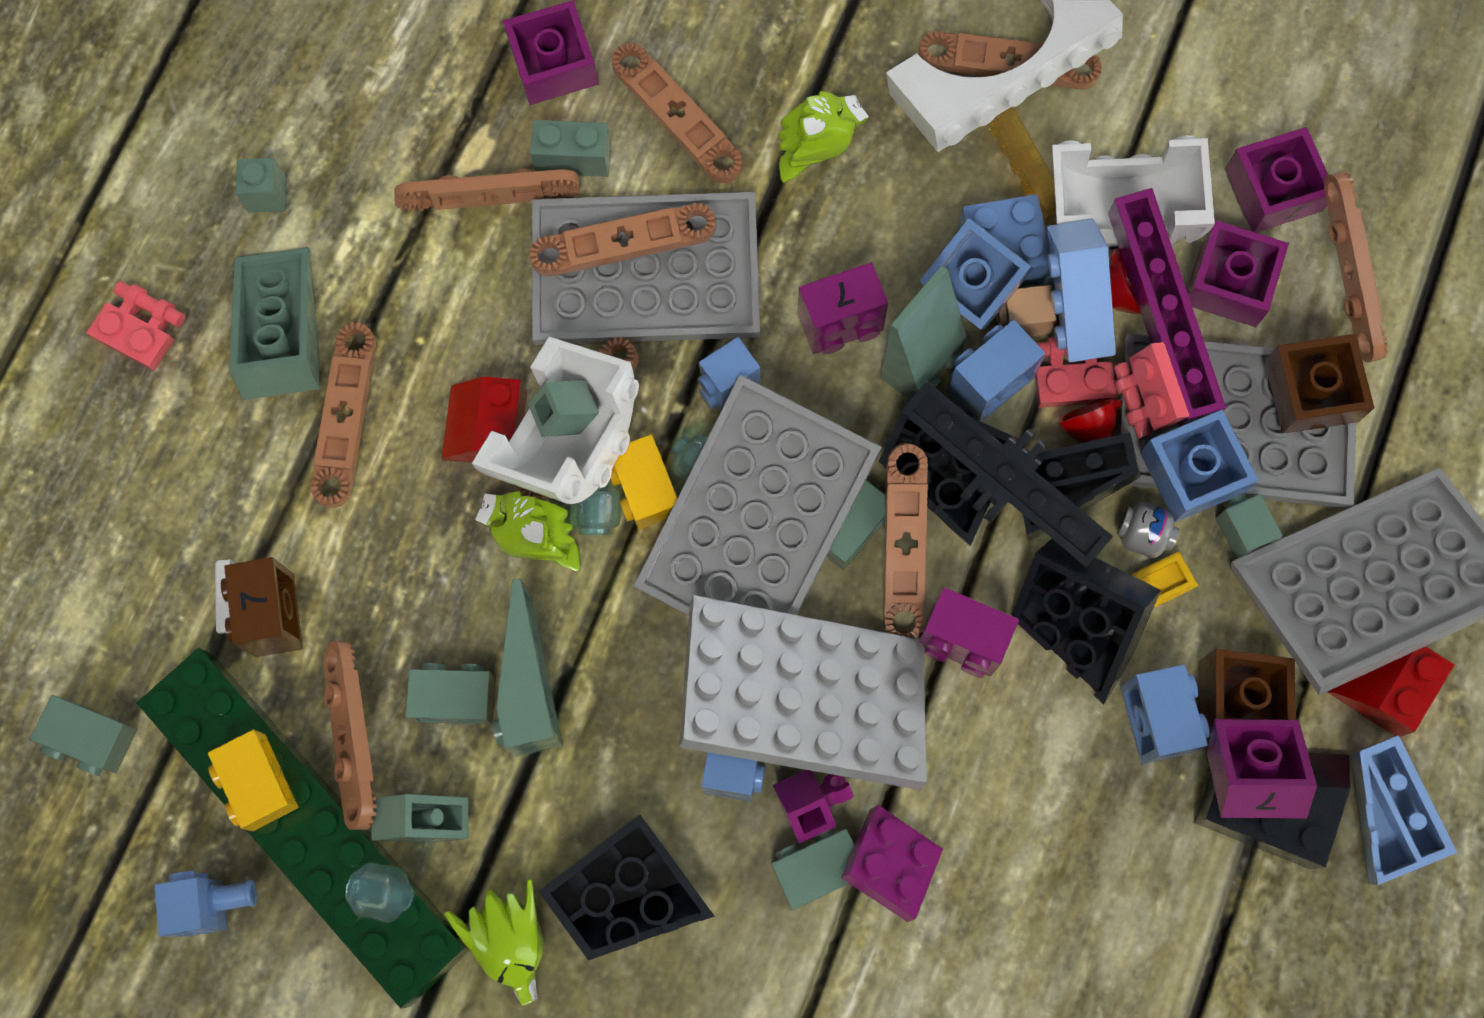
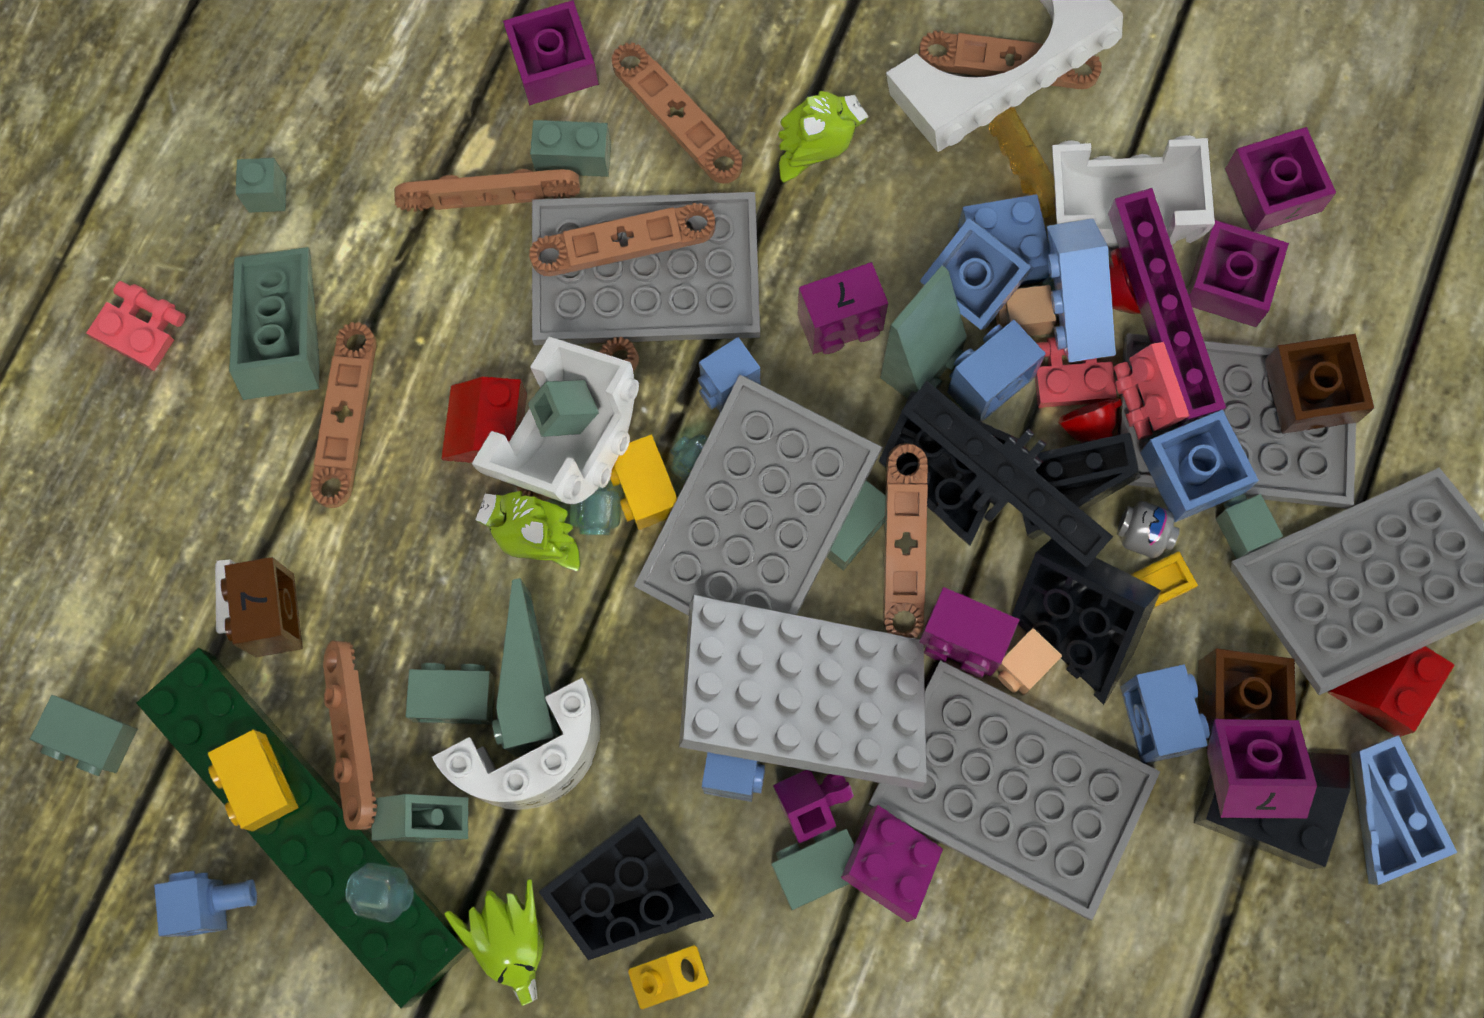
(540, 774): none -> white cylinder
(663, 978): none -> yellow bracket
(1022, 792): none -> light grey plate
(1027, 662): none -> light nougat brick
(1349, 236): nougat piece -> none

